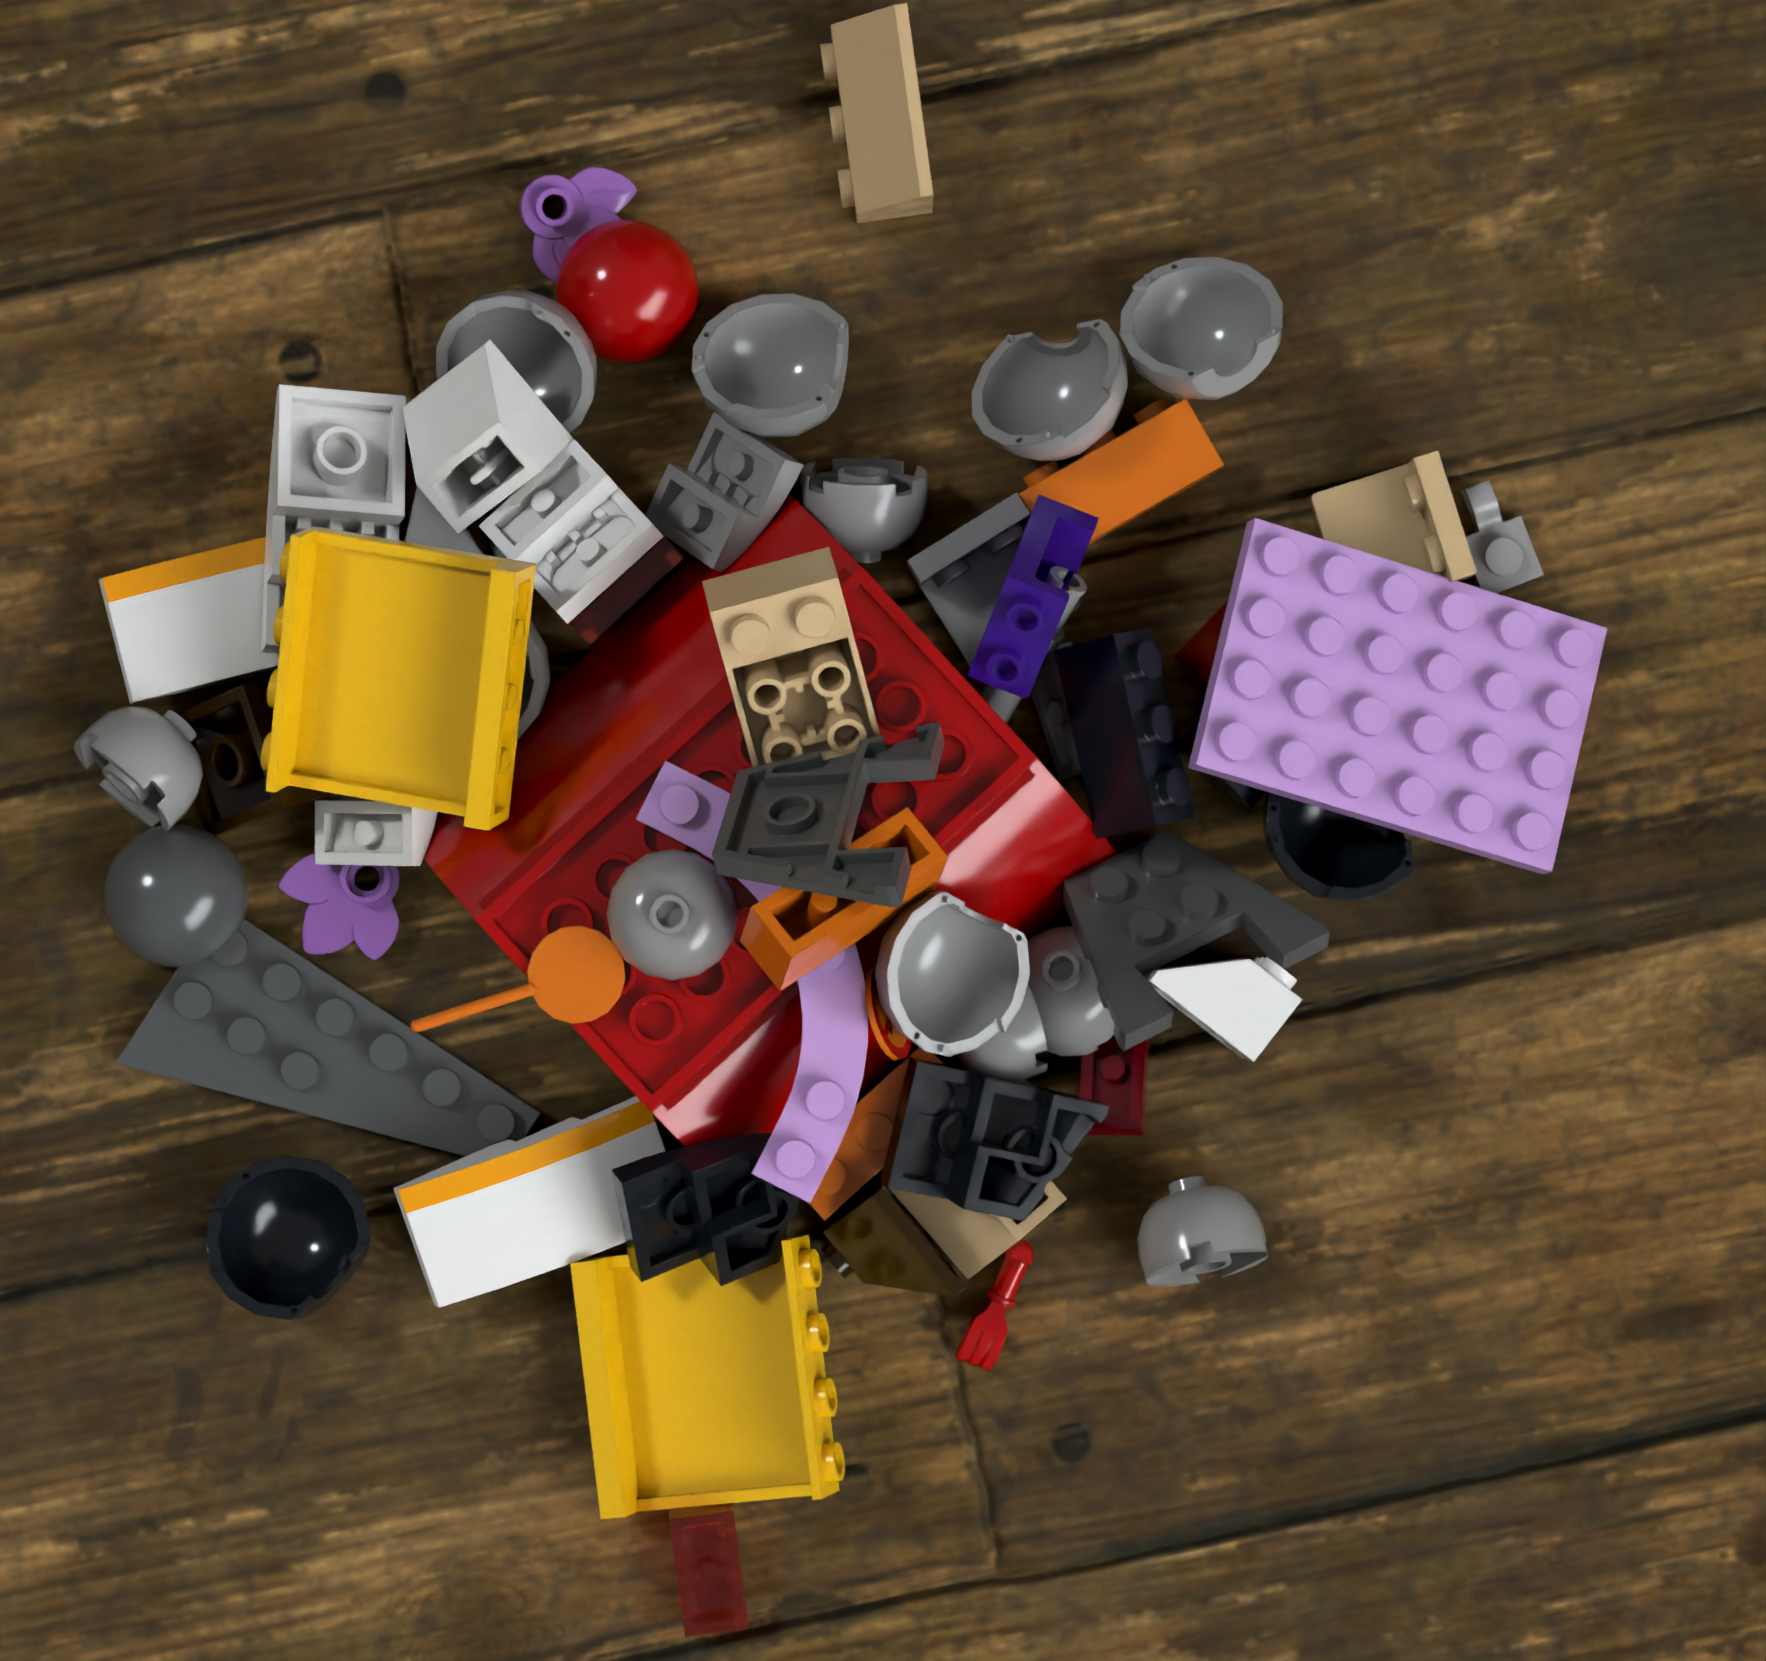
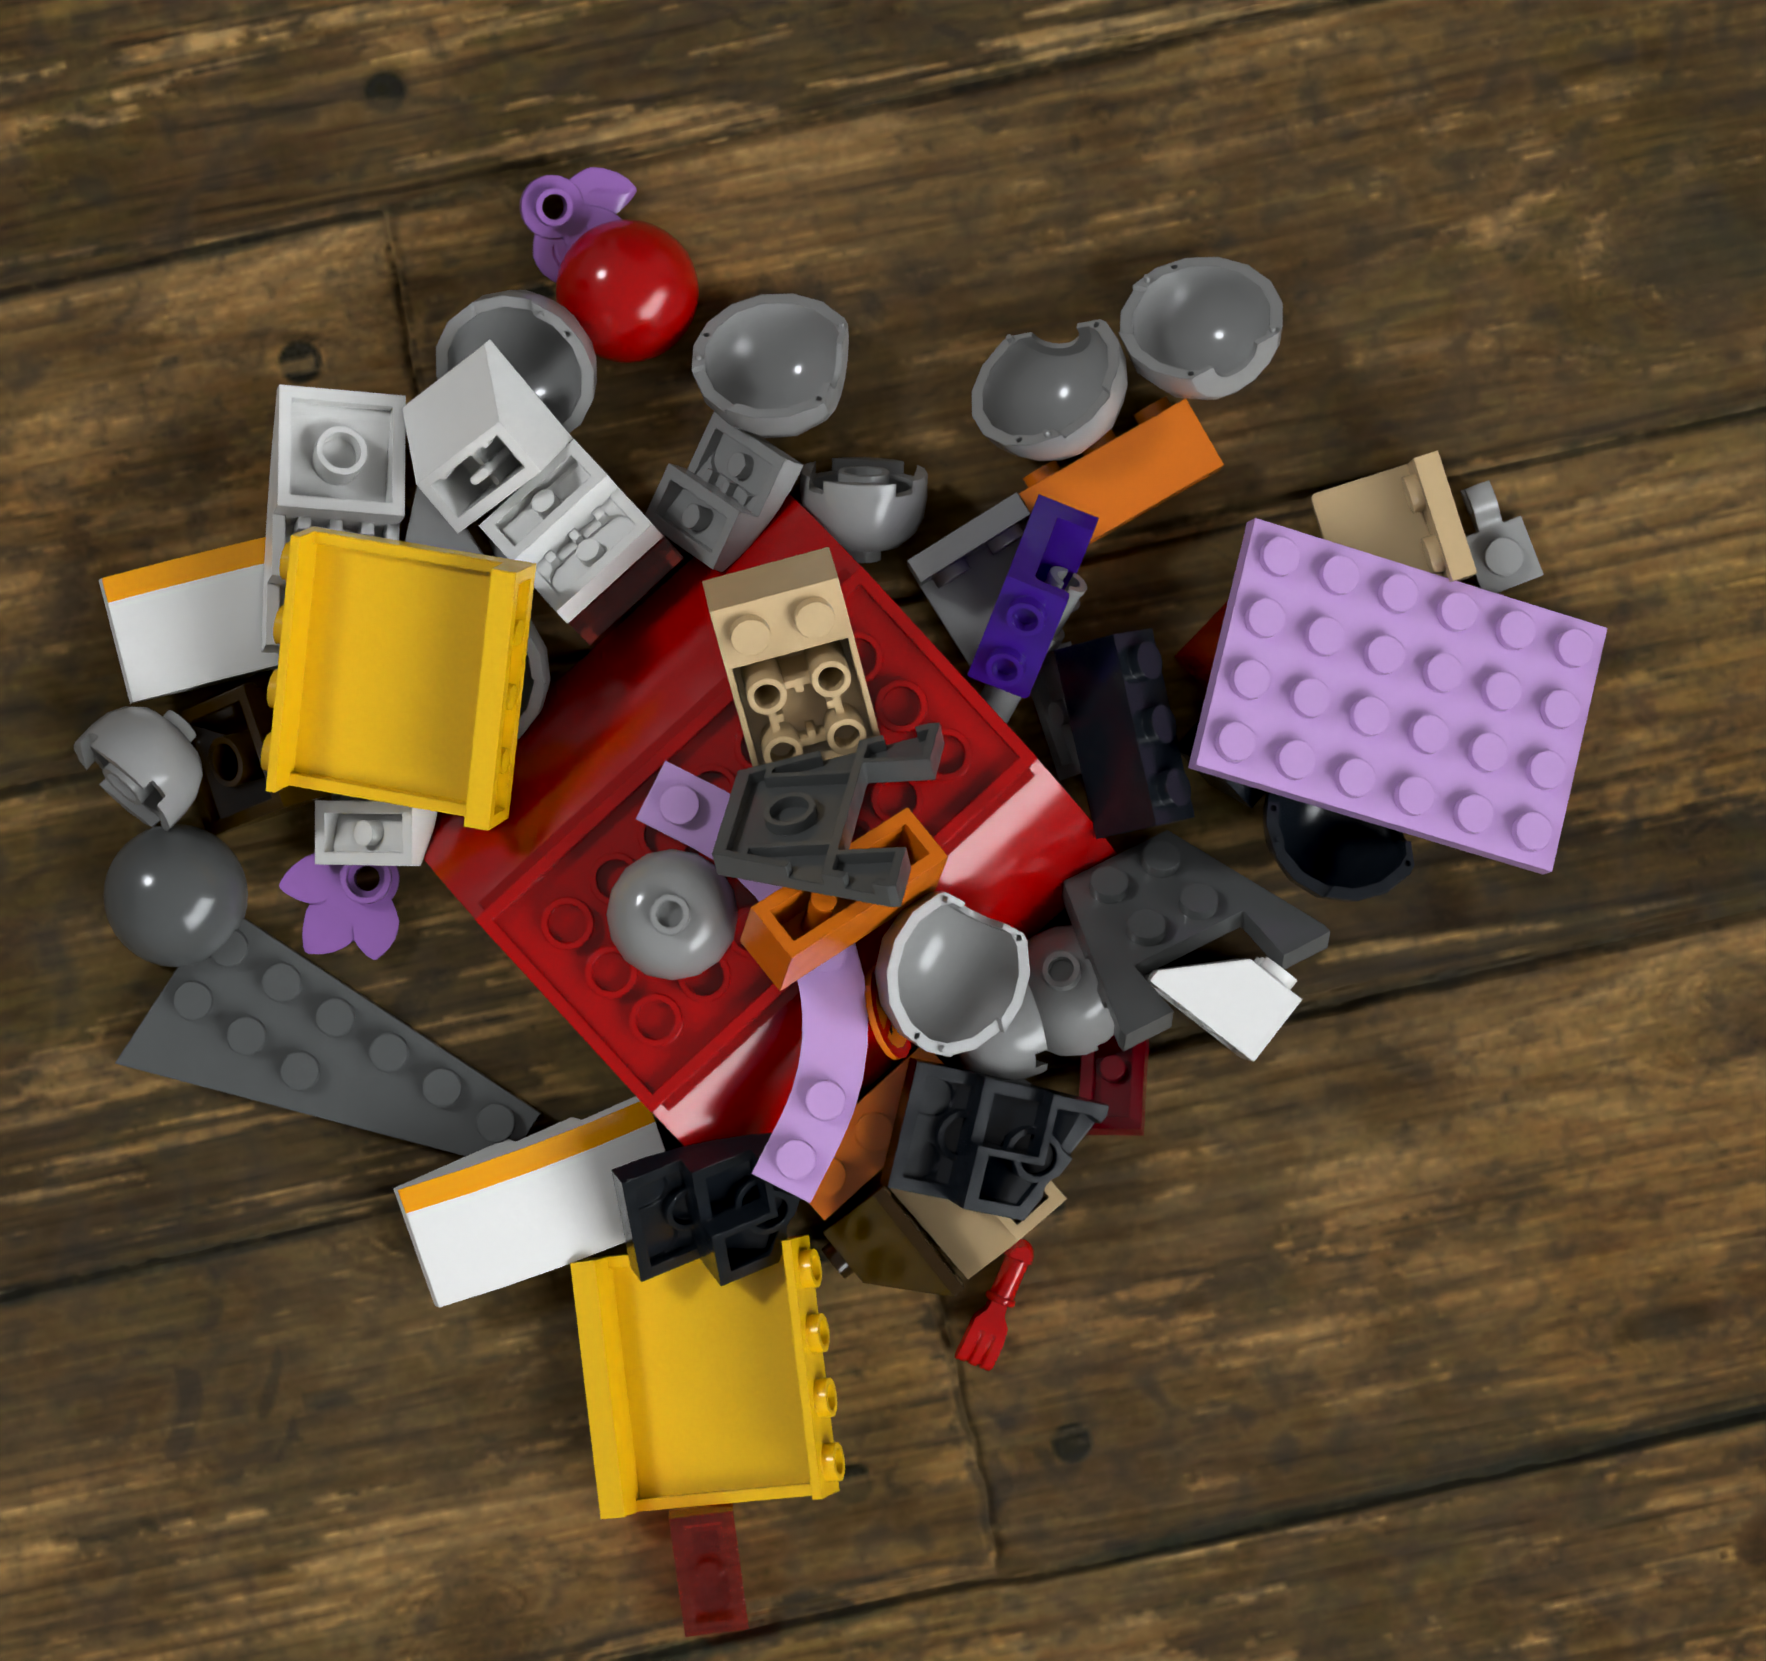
(286, 1236): black cylinder -> none
(571, 975): orange piece -> none
(878, 116): tan slope -> none
(1199, 1233): light grey cylinder -> none

